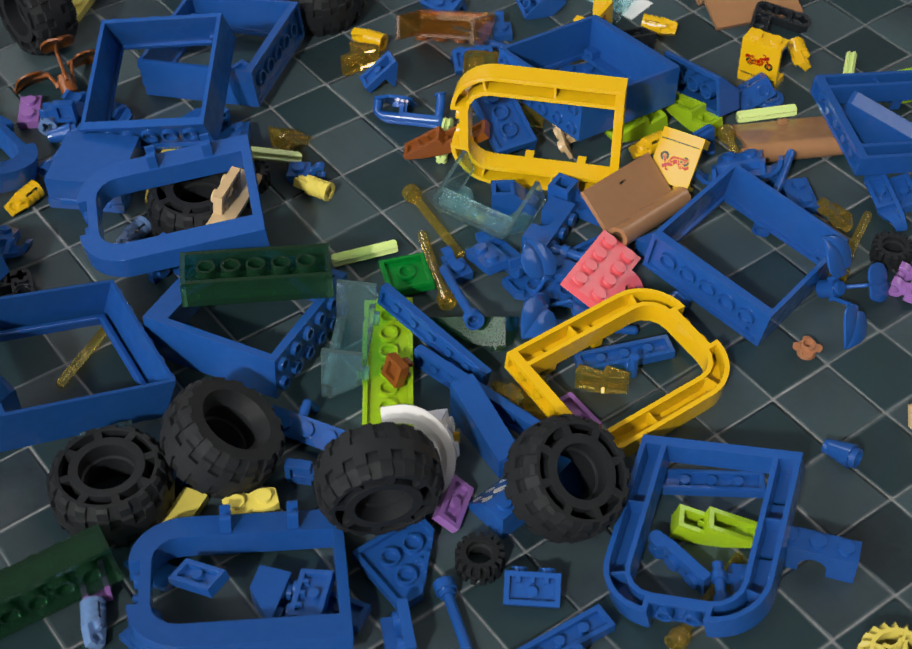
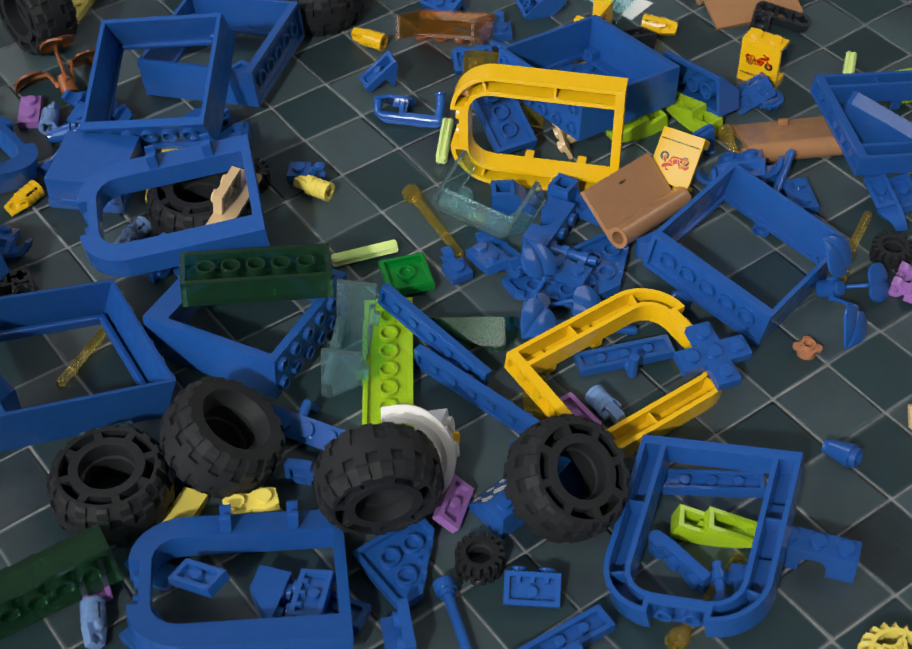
(62, 110): blue plate -> none
(275, 155): yellowish green axle -> none
(286, 138): clear yellow slope -> none
(359, 58): clear yellow slope -> none
(396, 369): dark orange tile -> none
(438, 141): dark orange slope -> none
(445, 298): clear yellow piece -> none
(472, 316): blue piece -> none
(480, 422): blue slope -> none
(509, 390): clear yellow plate -> none
(603, 271): coral plate -> none
(604, 404): none -> medium blue hinge
(607, 381): clear yellow slope -> none
(645, 145): yellow hinge -> none
(712, 355): none -> blue plate
(766, 113): yellowish green axle -> none
(799, 53): yellow hinge -> none
(837, 215): clear yellow plate -> none

